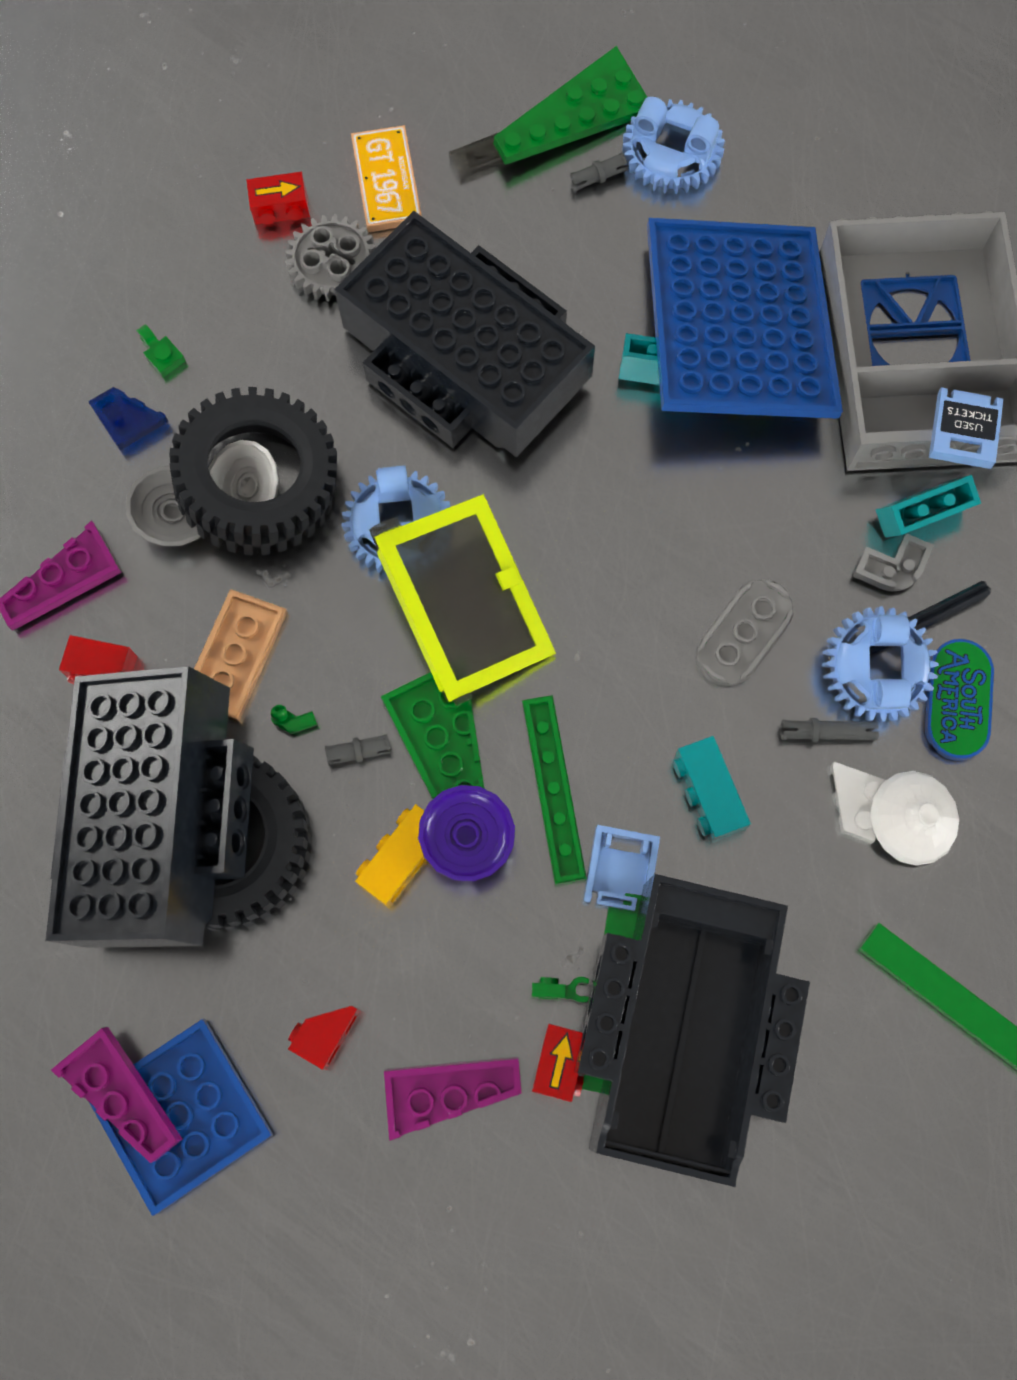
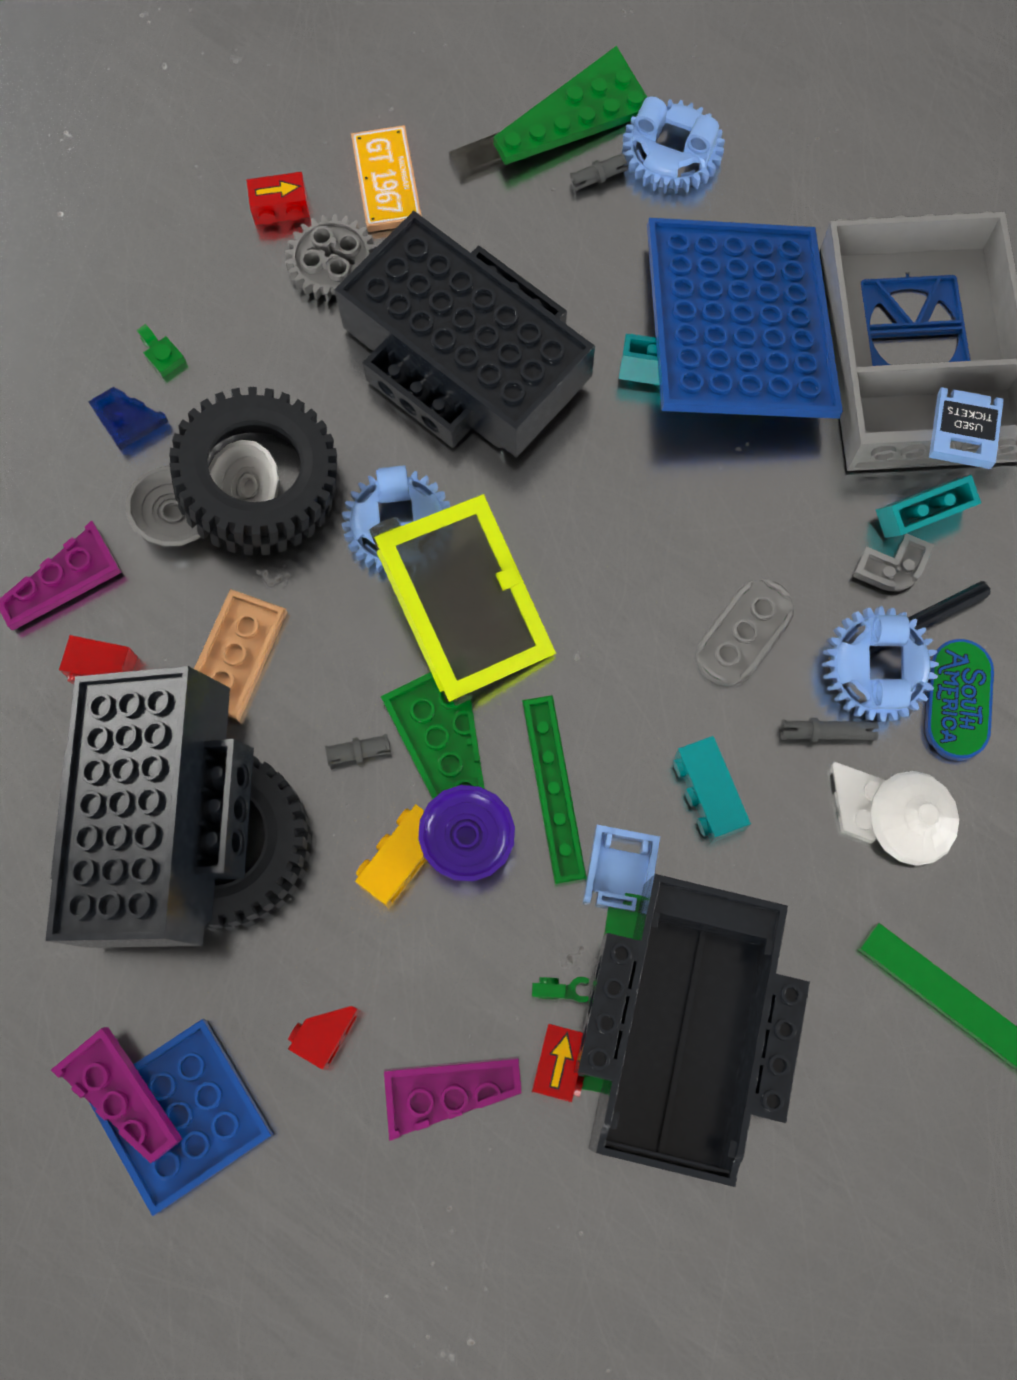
(289, 722): green arm -> none

